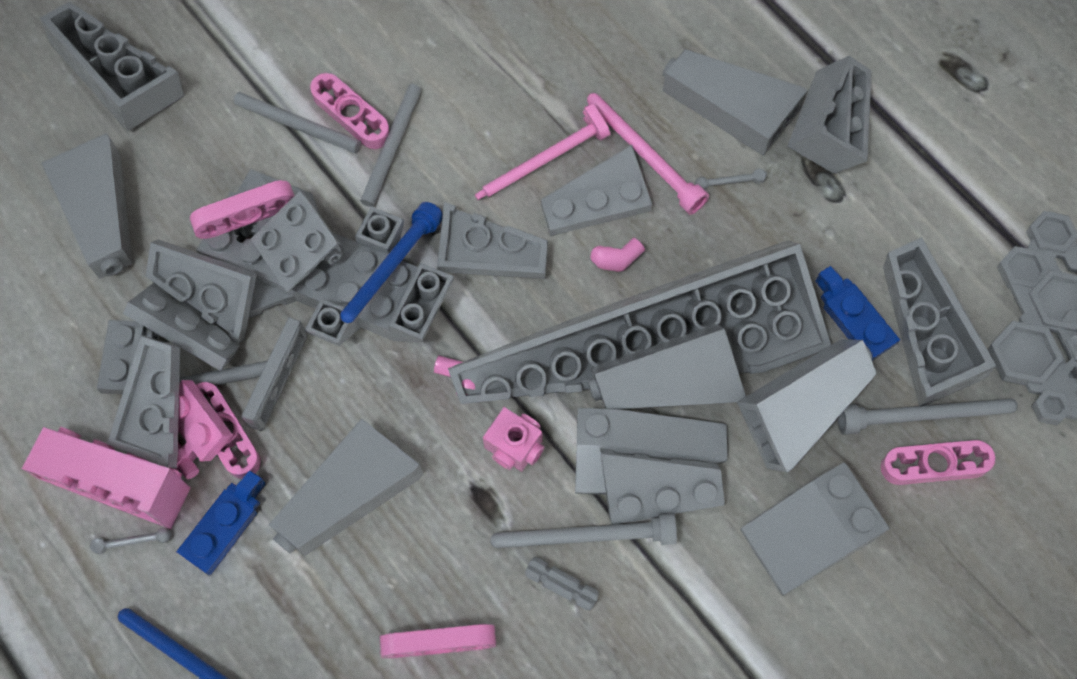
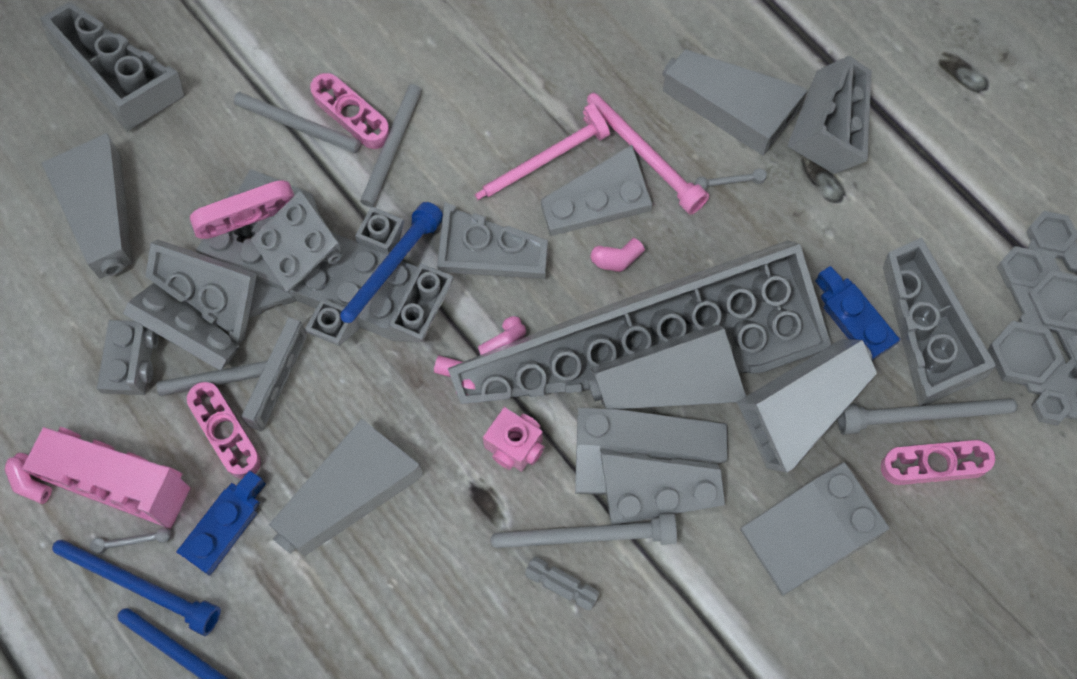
(21, 480): none -> bright pink arm
(150, 404): light grey wing -> none
(199, 615): none -> blue piece
(200, 427): bright pink plate -> none
(437, 641): bright pink beam -> none
(513, 331): none -> bright pink arm

